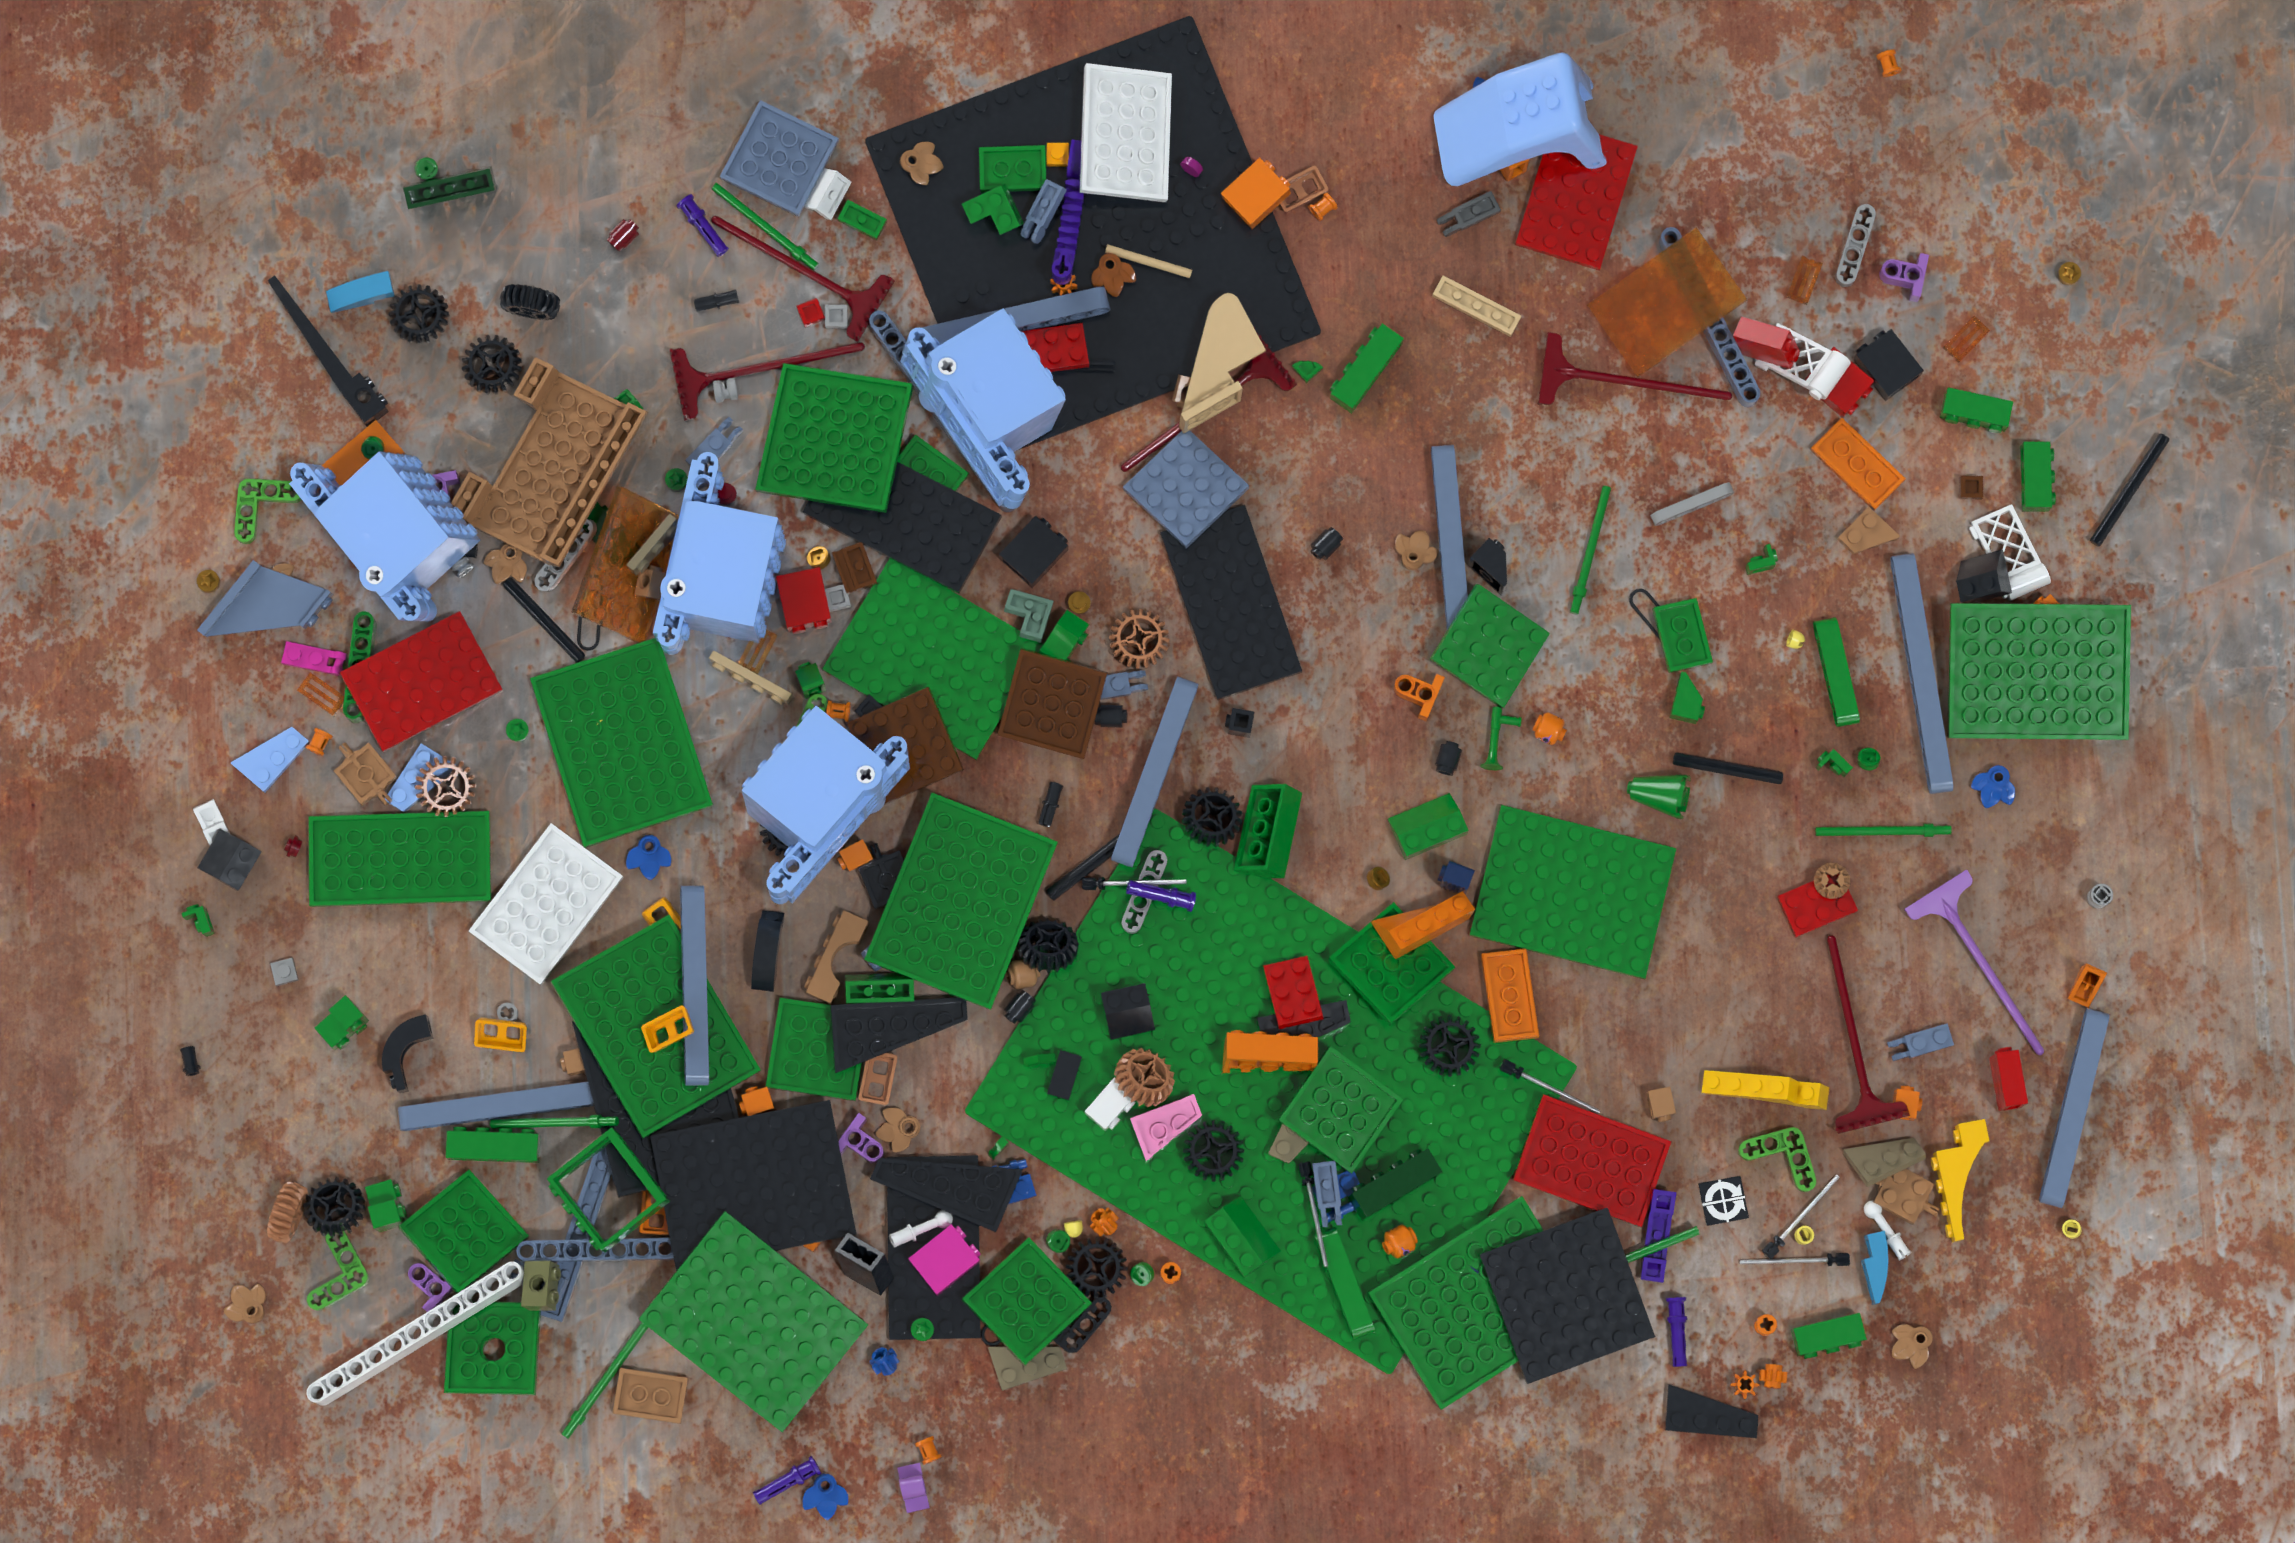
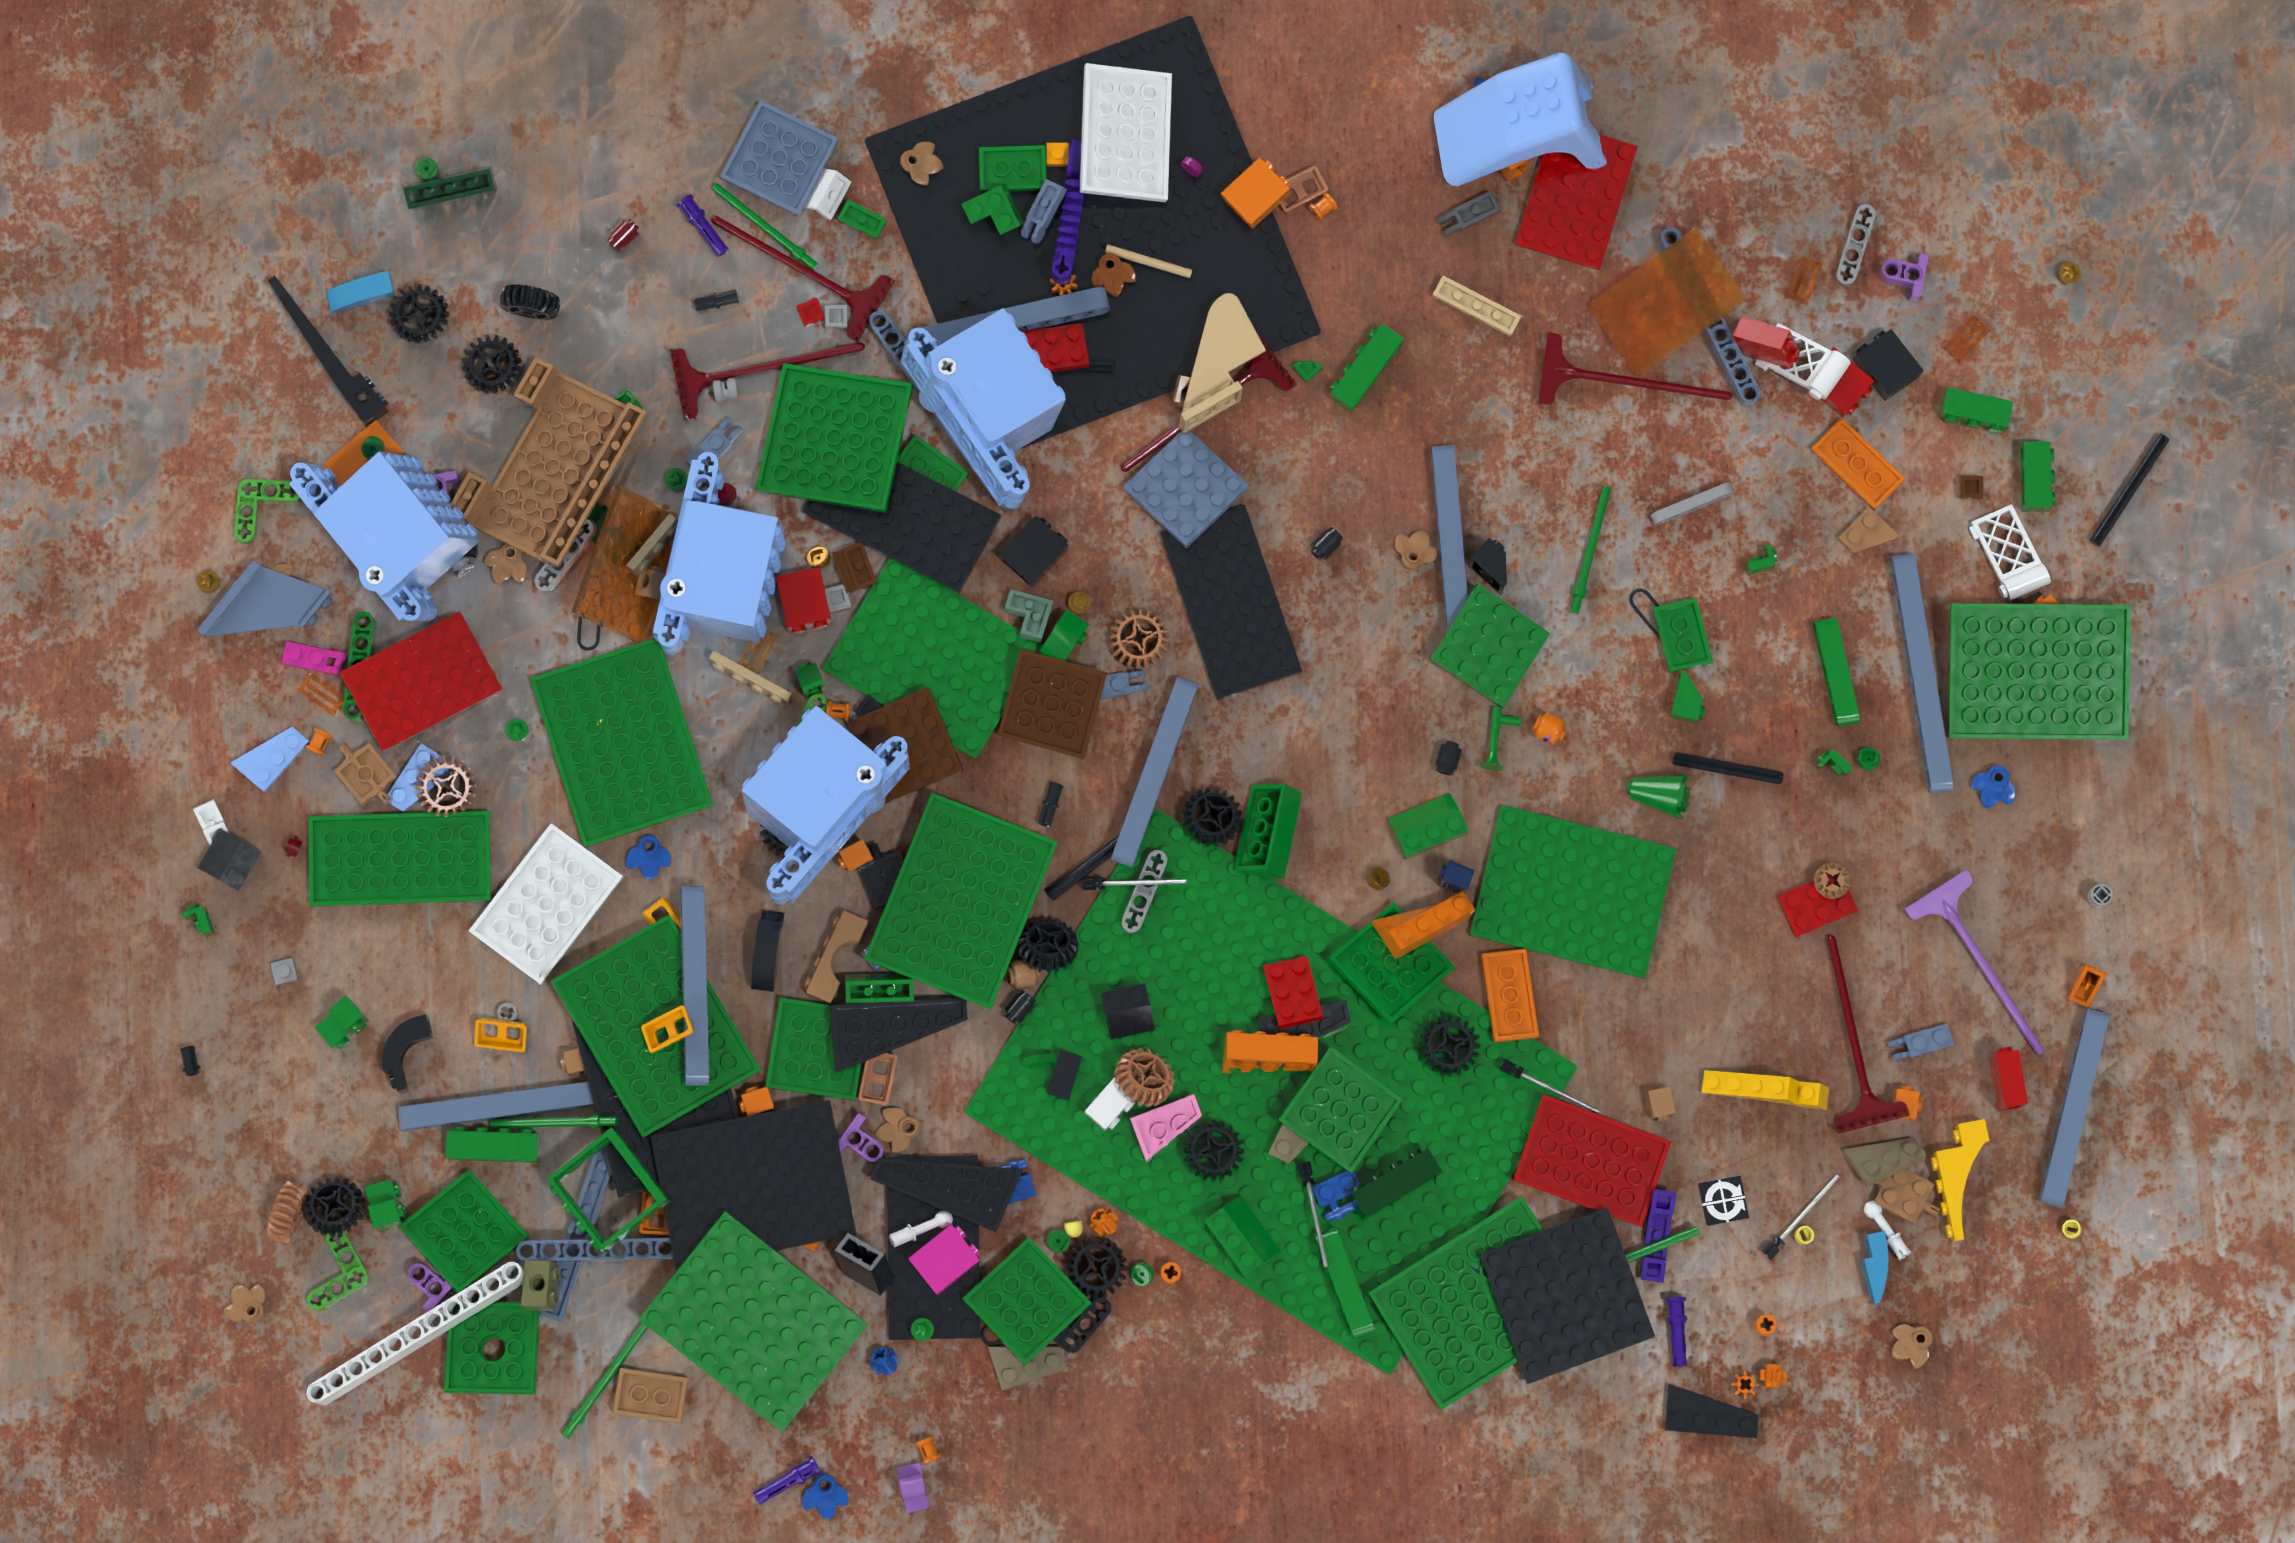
(544, 620): black axle -> none
(1000, 1145): green tile -> none
(1111, 716): black brick -> none
(1170, 896): dark purple pin -> none
(1240, 722): black brick -> none
(1327, 1190): sand blue hinge -> none
(1399, 1241): orange head -> none
(1416, 687): orange tile -> none
(1783, 1145): bright green beam -> none
(1794, 639): light yellow hinge -> none
(1829, 1335): green brick -> none
(1840, 1259): flat silver piece -> none
(1889, 63): orange bush -> none
(1926, 830): green bar -> none
(1983, 578): black slope -> none

